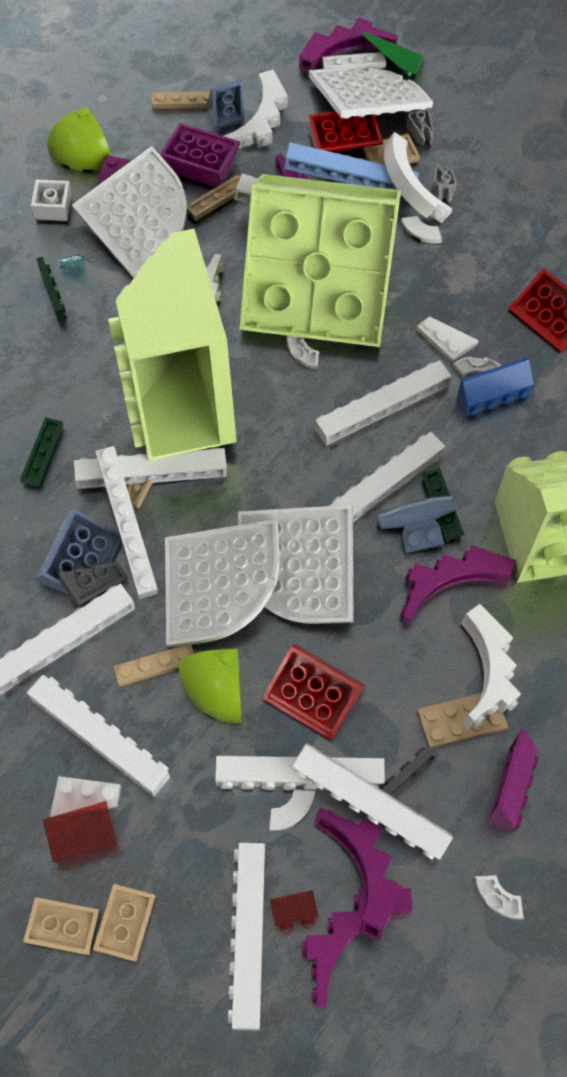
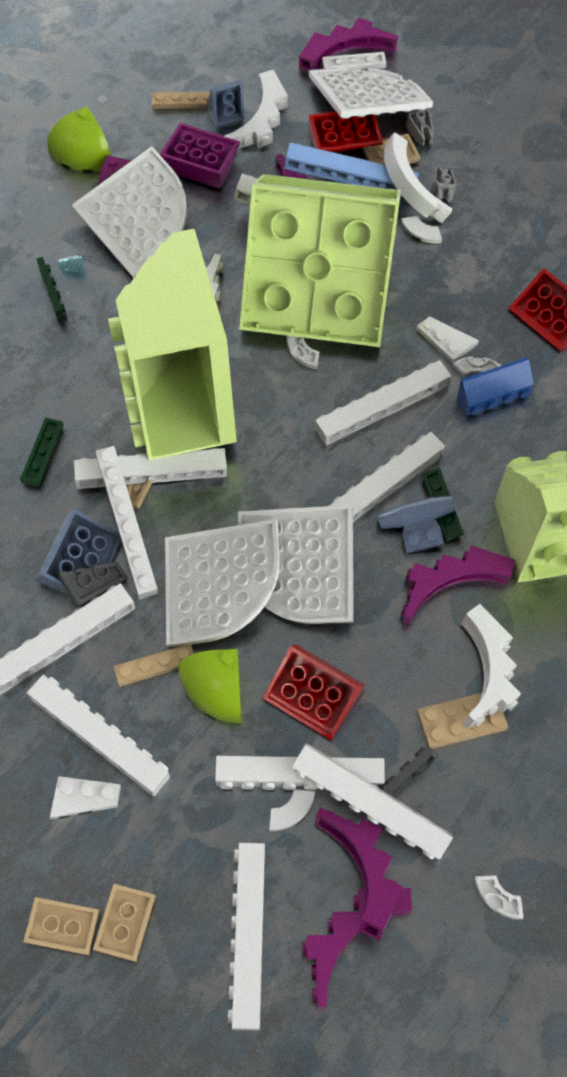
(51, 200): white brick -> none
(80, 831): clear red brick -> none
(213, 199): tan plate -> none
(294, 910): clear red brick -> none
(402, 57): green wedge -> none
(513, 783): magenta slope -> none

